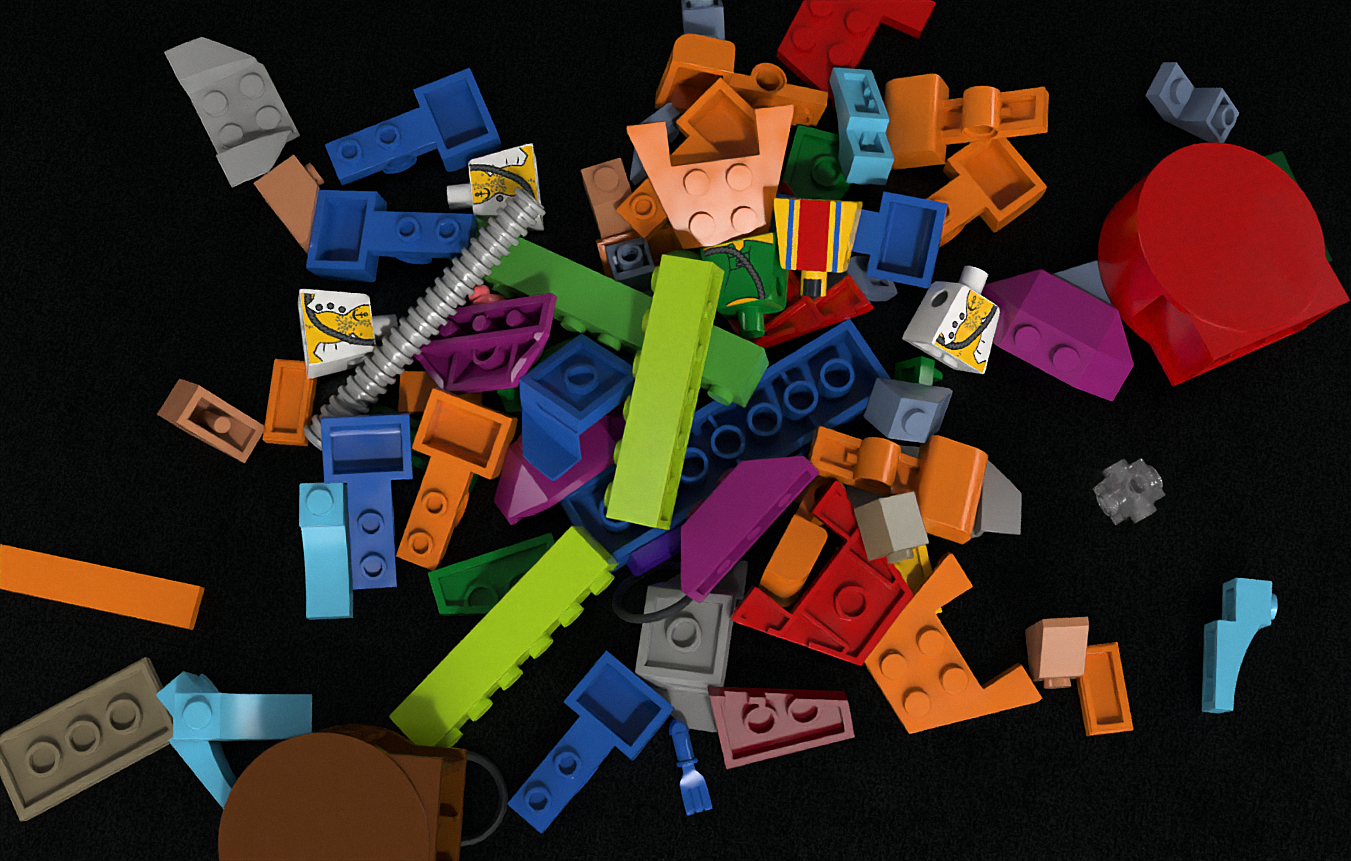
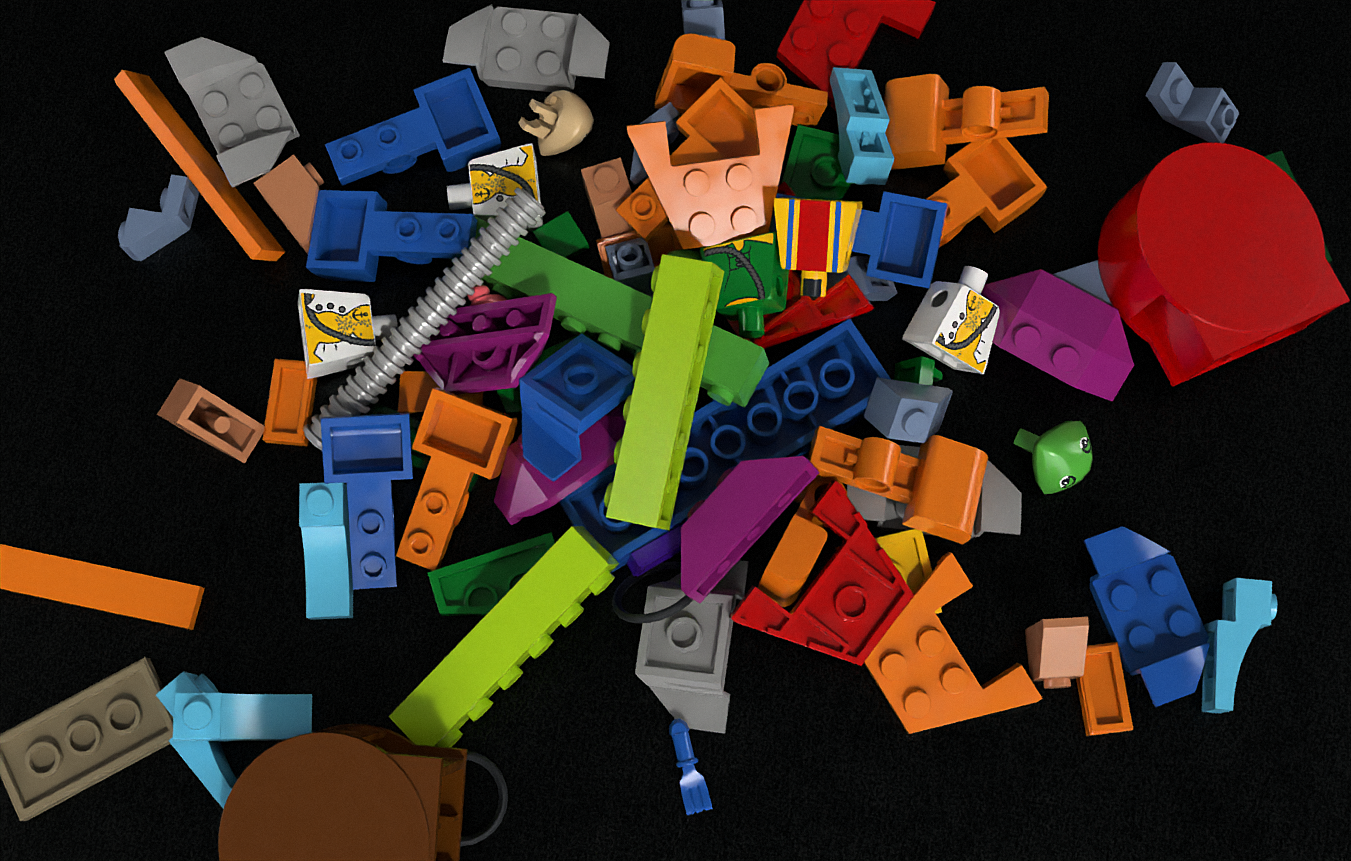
(149, 231): none -> sand blue slope
(199, 166): none -> orange tile
(527, 48): none -> light grey piece
(561, 123): none -> tan piece
(562, 237): none -> green tile
(613, 712): blue plate -> none
(776, 722): wing -> none
(891, 527): dark tan brick -> none
(1059, 455): none -> bright green piece
(1117, 498): clear brick -> none
(1148, 613): none -> blue piece

